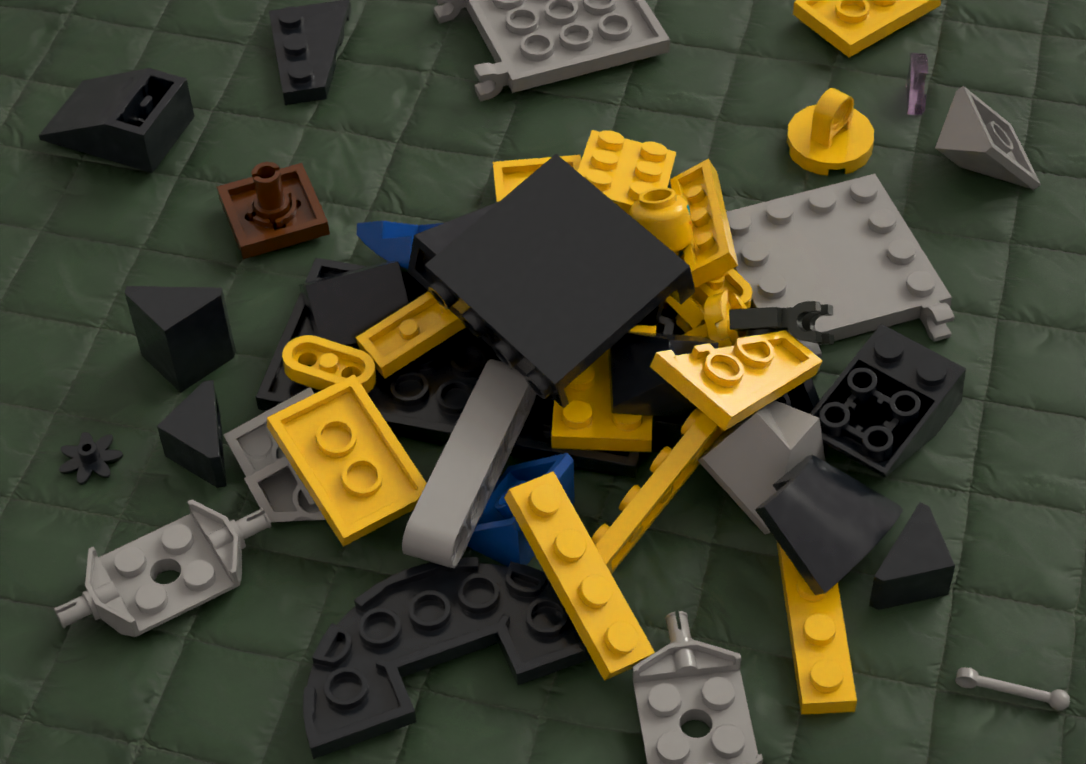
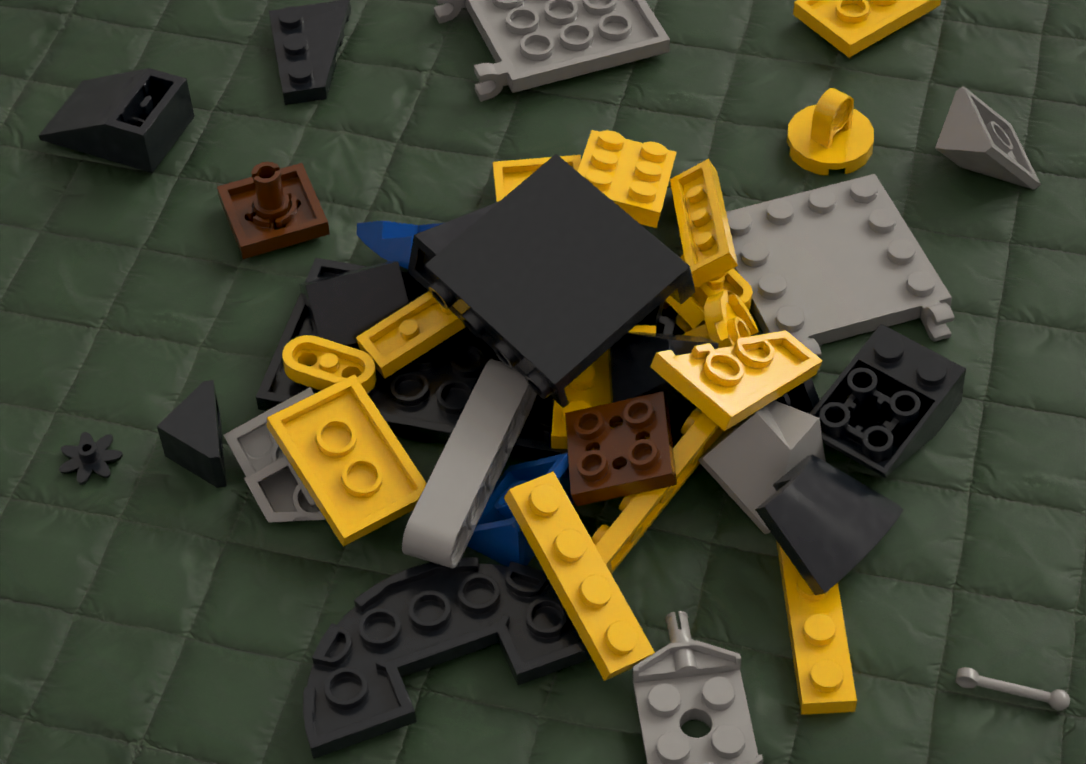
(181, 330): black slope -> none
(198, 546): light grey plate -> none
(622, 456): none -> reddish brown plate
(665, 217): yellow head -> none
(796, 320): pearl dark grey plate -> none
(915, 84): tile -> none
(916, 565): black slope -> none

